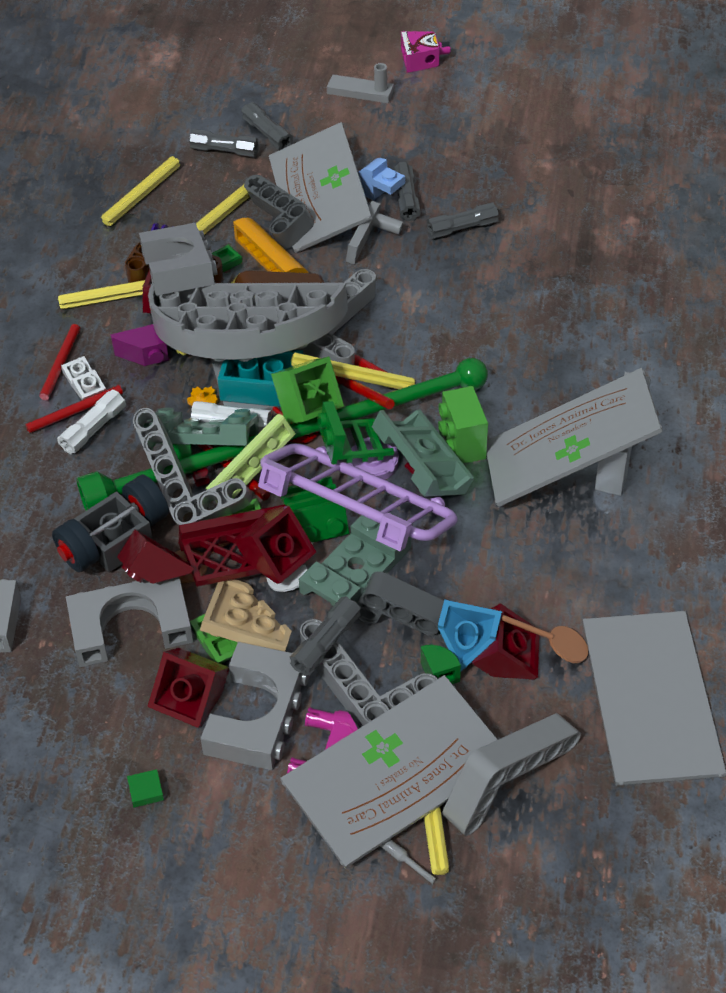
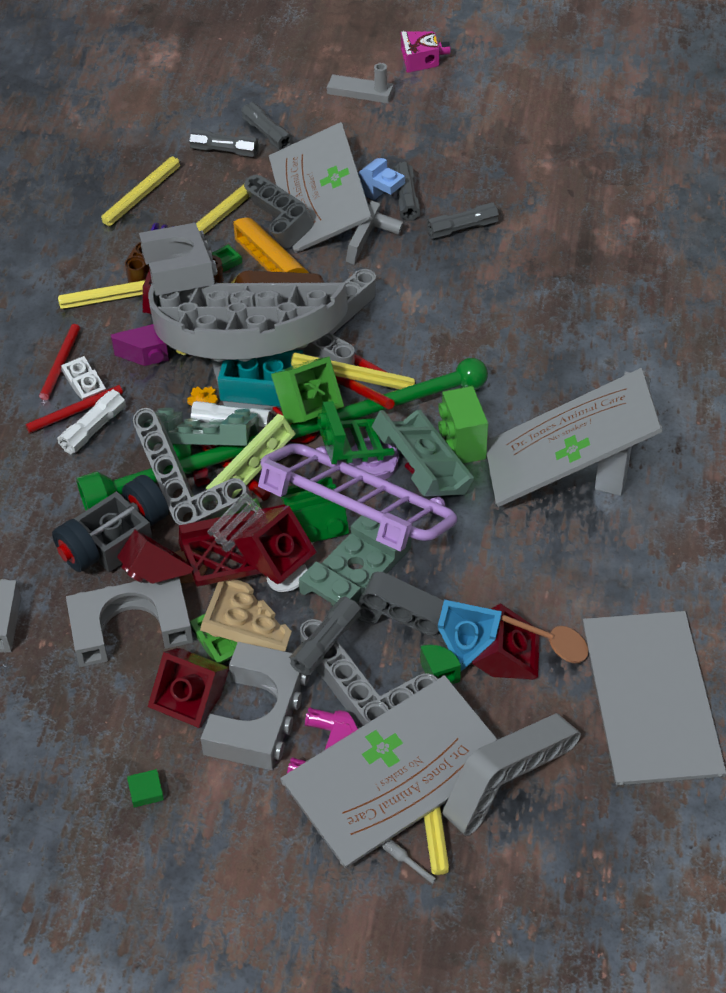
(221, 537): none -> clear tile

